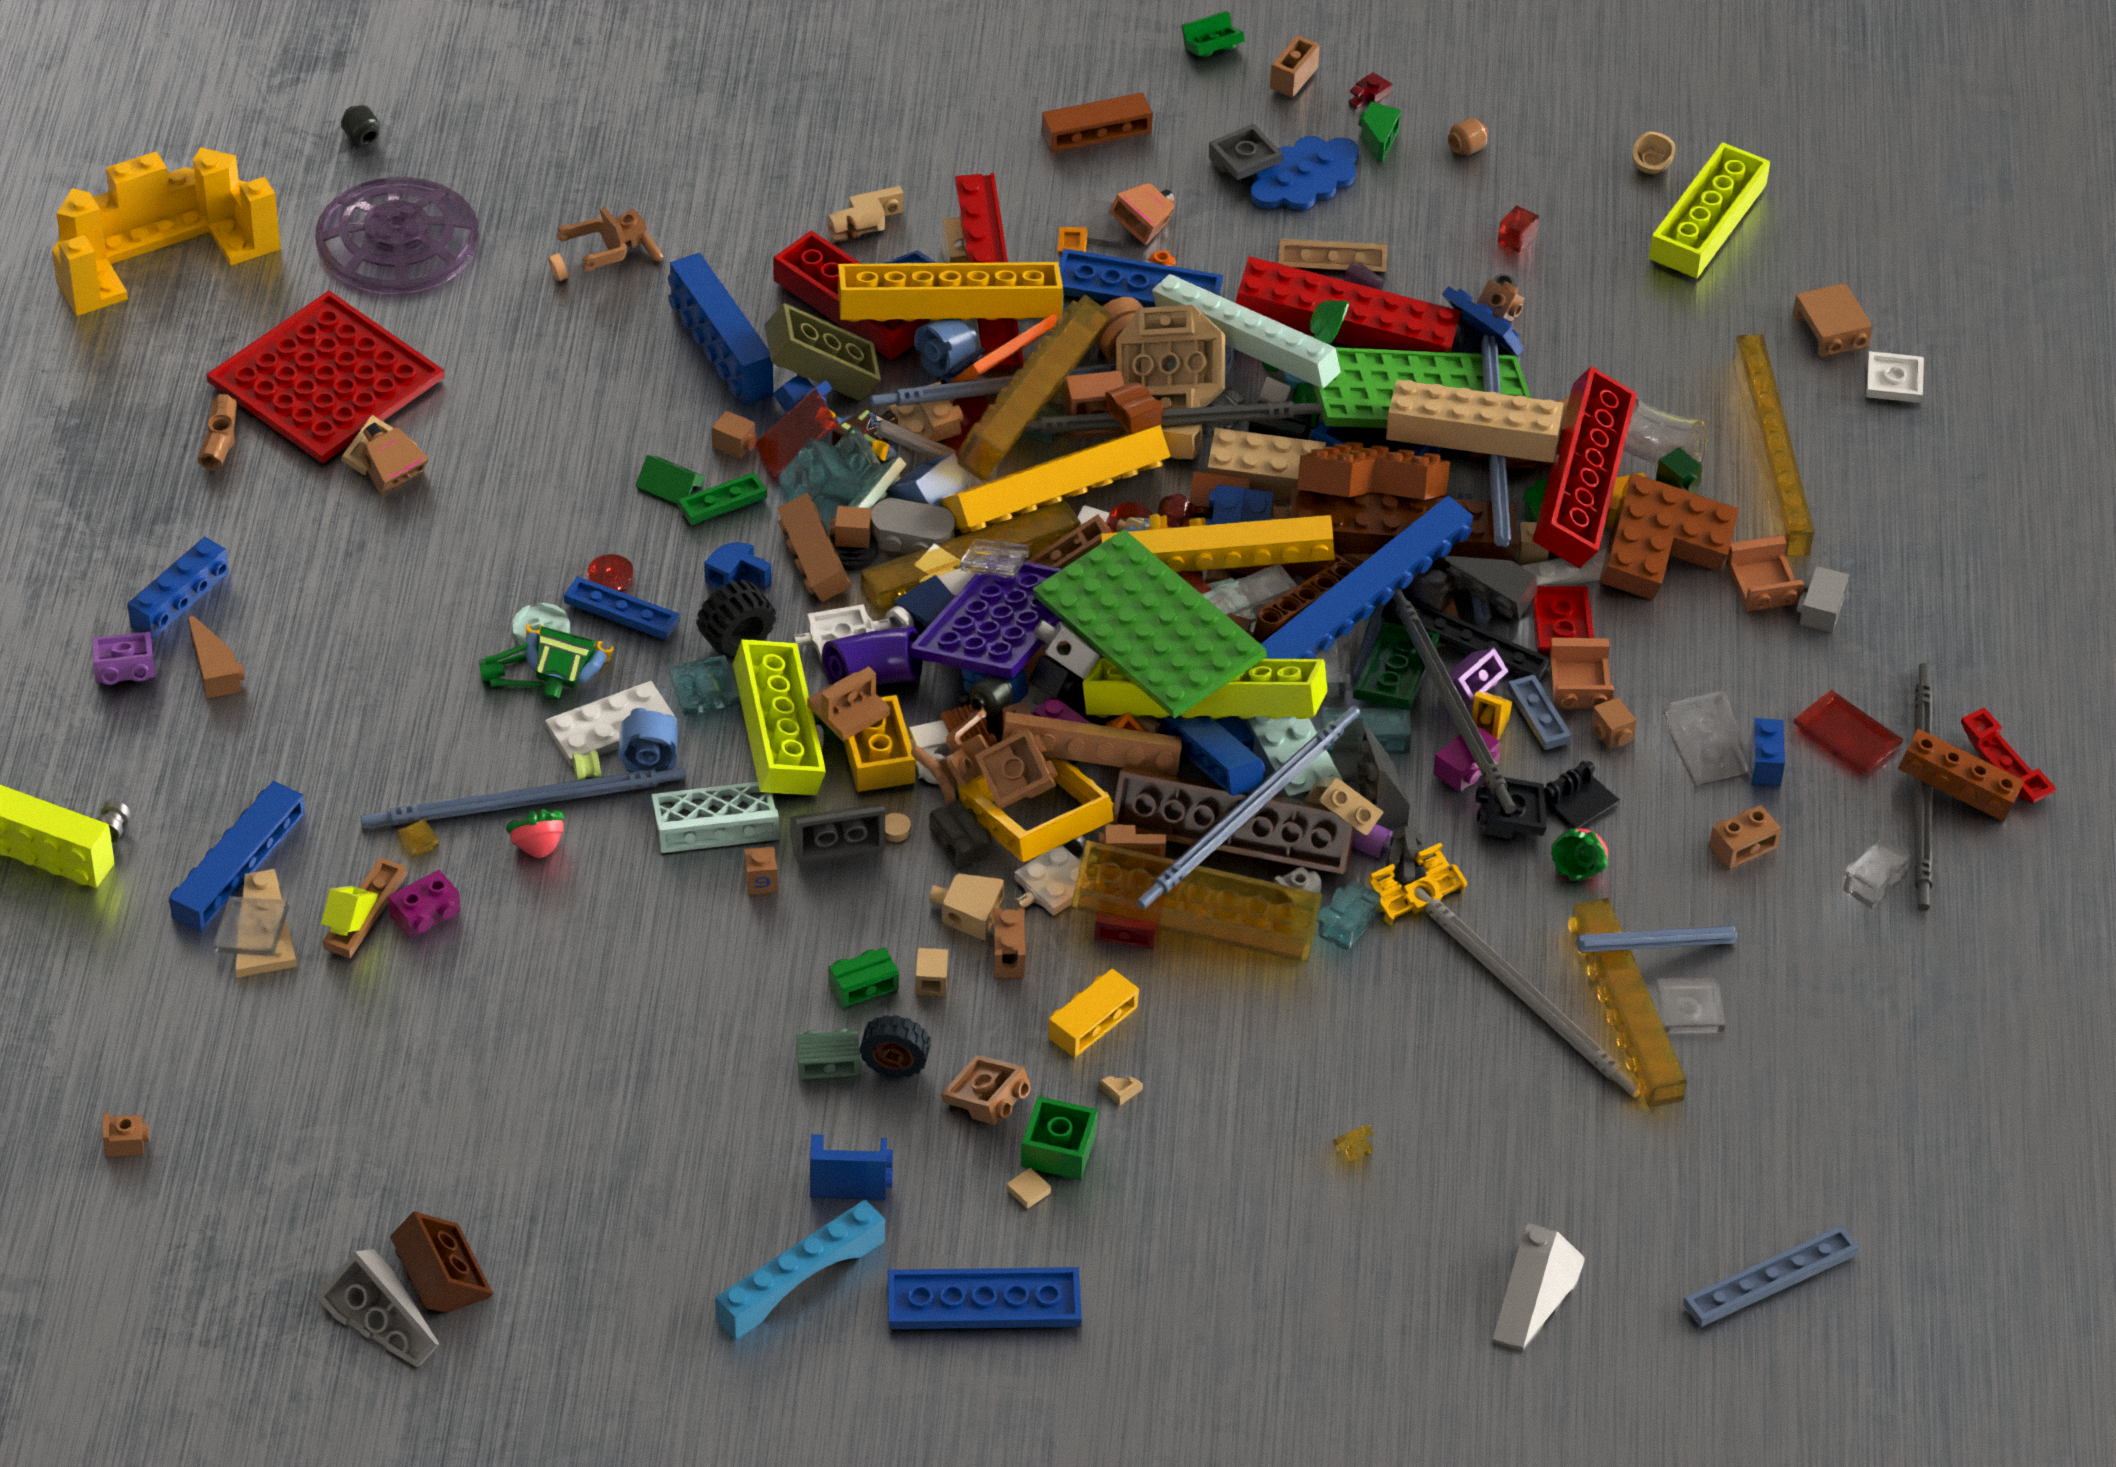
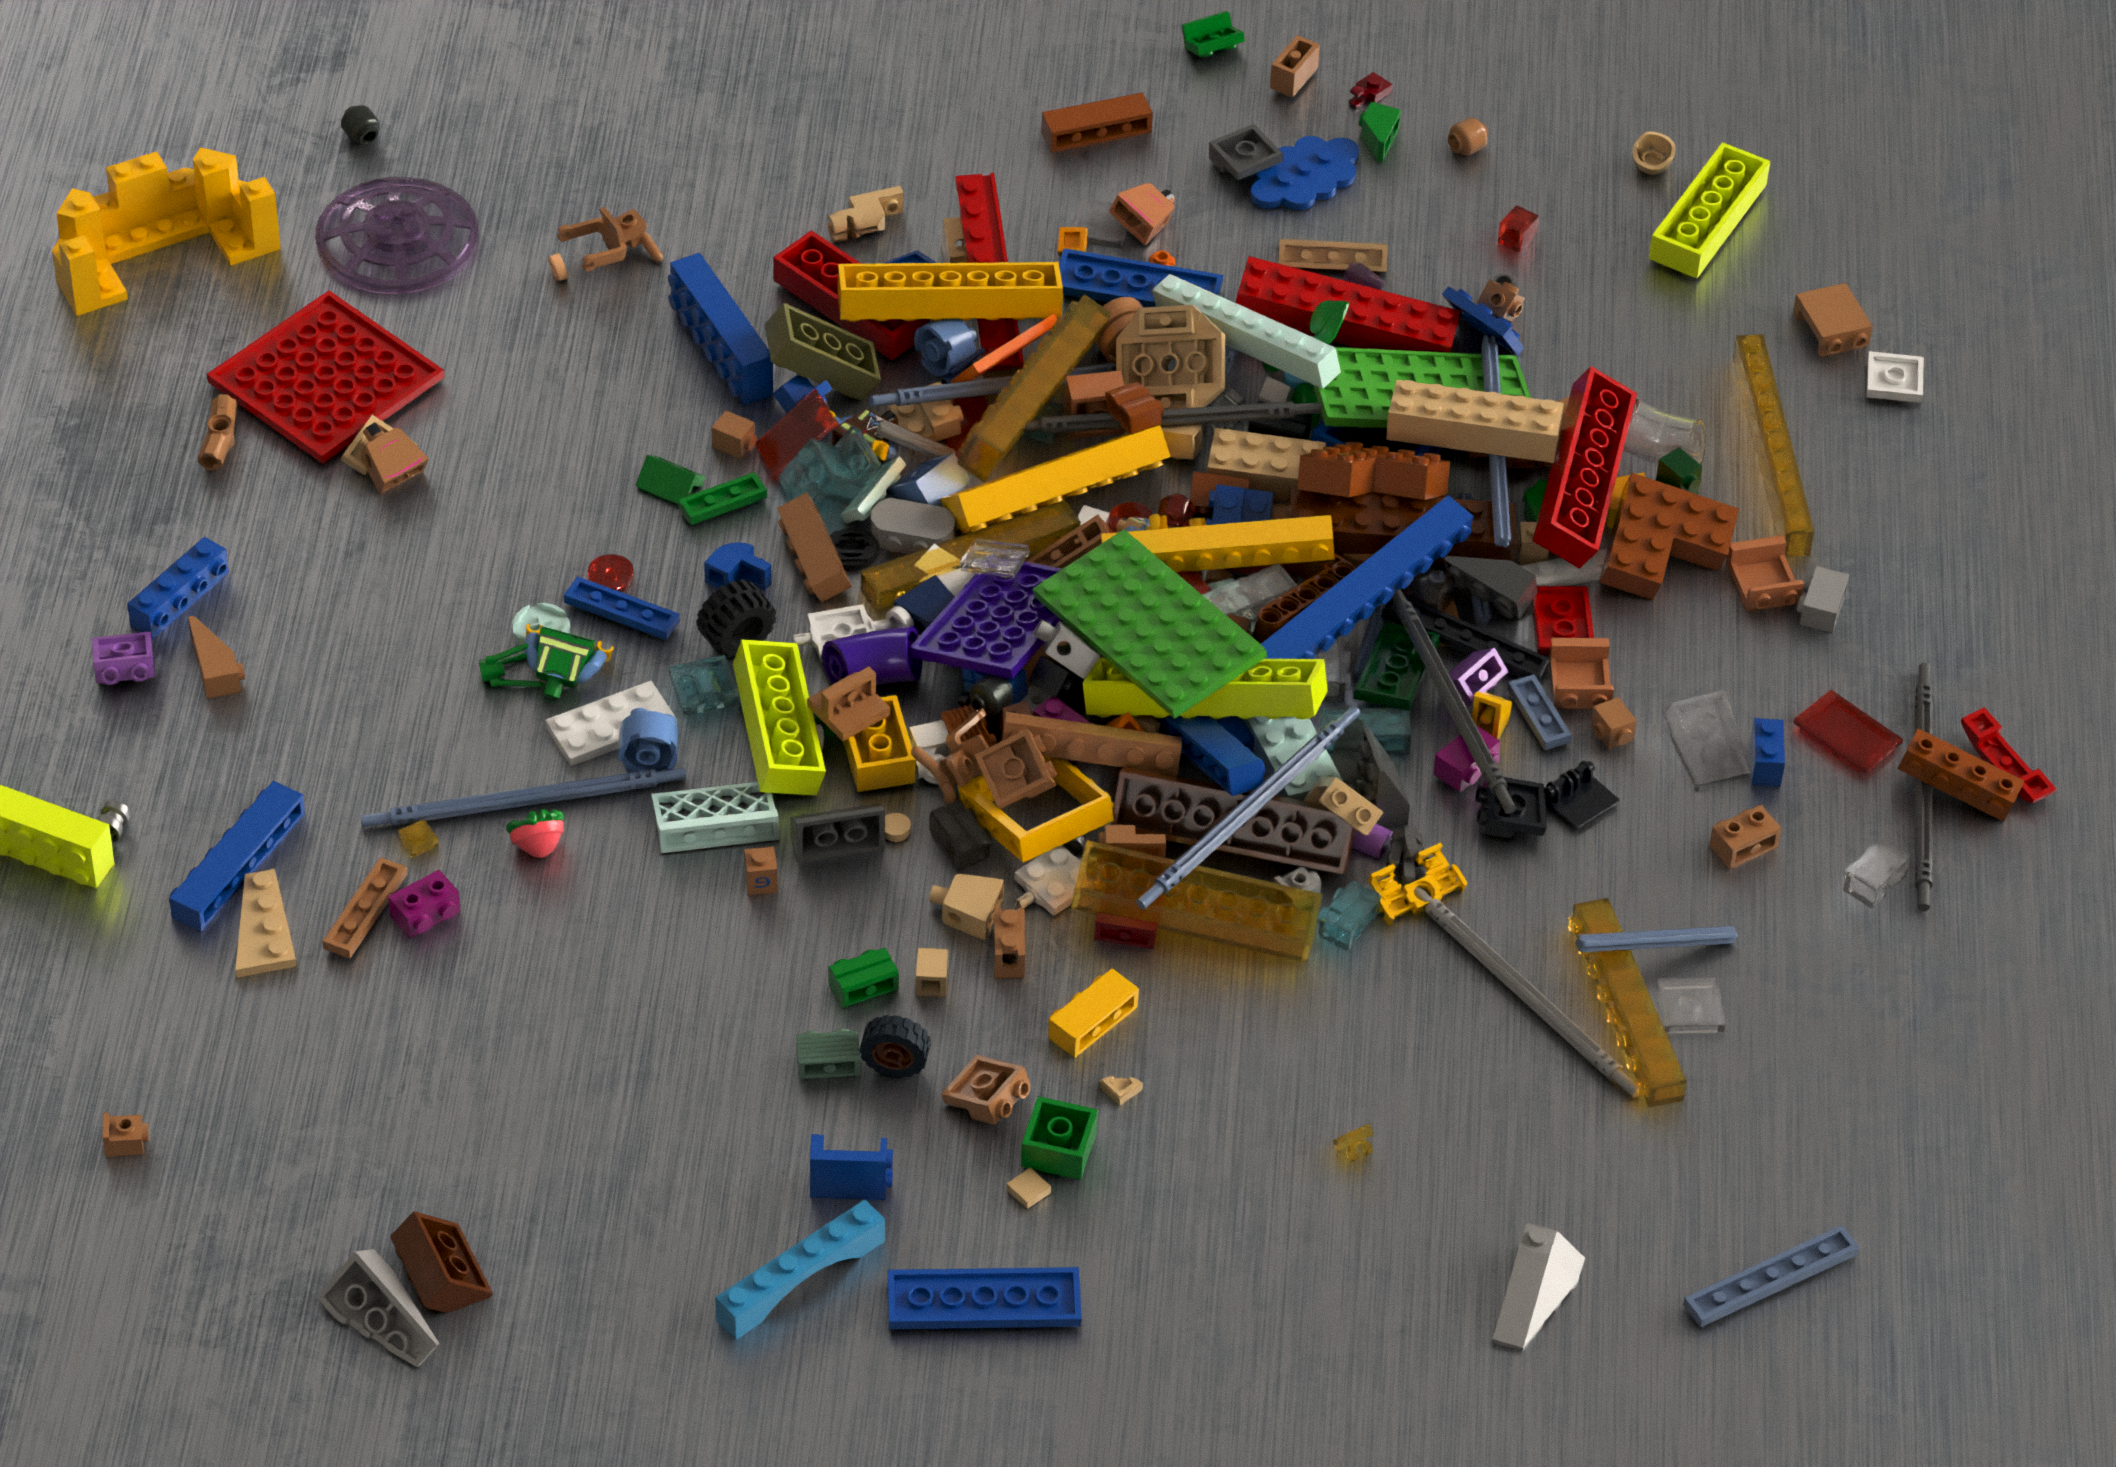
(251, 926): clear tile -> none
(347, 909): neon yellow slope -> none
(586, 765): yellowish green wheel -> none
(851, 526): medium nougat brick -> none
(1579, 854): green hair -> none

